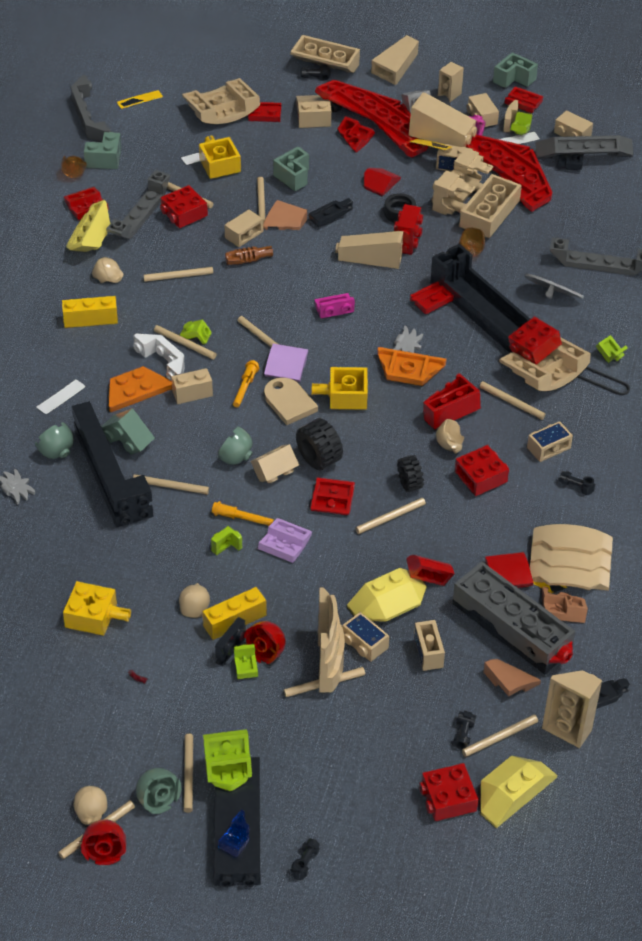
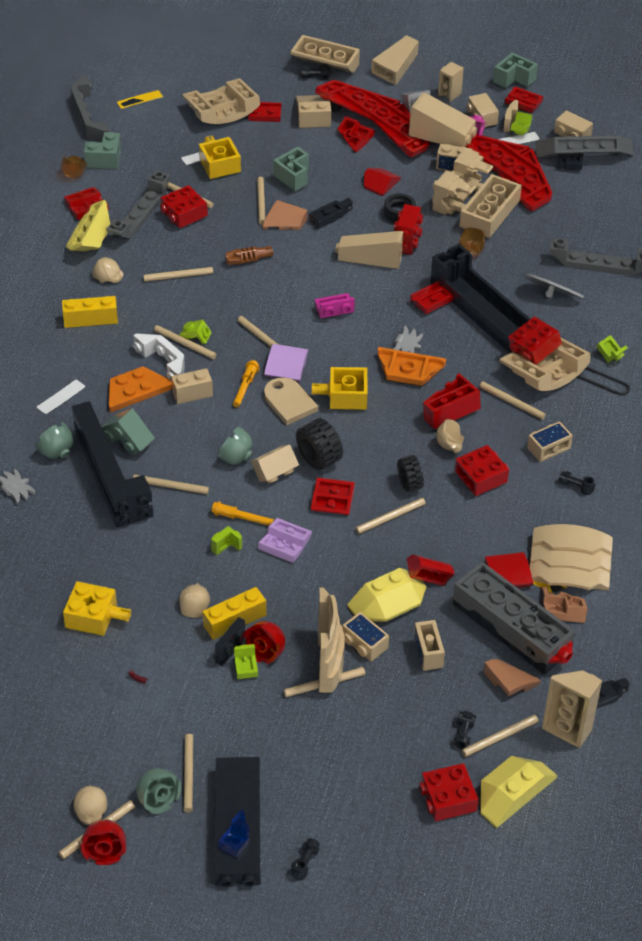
(227, 759): lime piece -> none
(243, 228): tan brick -> none
(432, 144): yellow sticker -> none

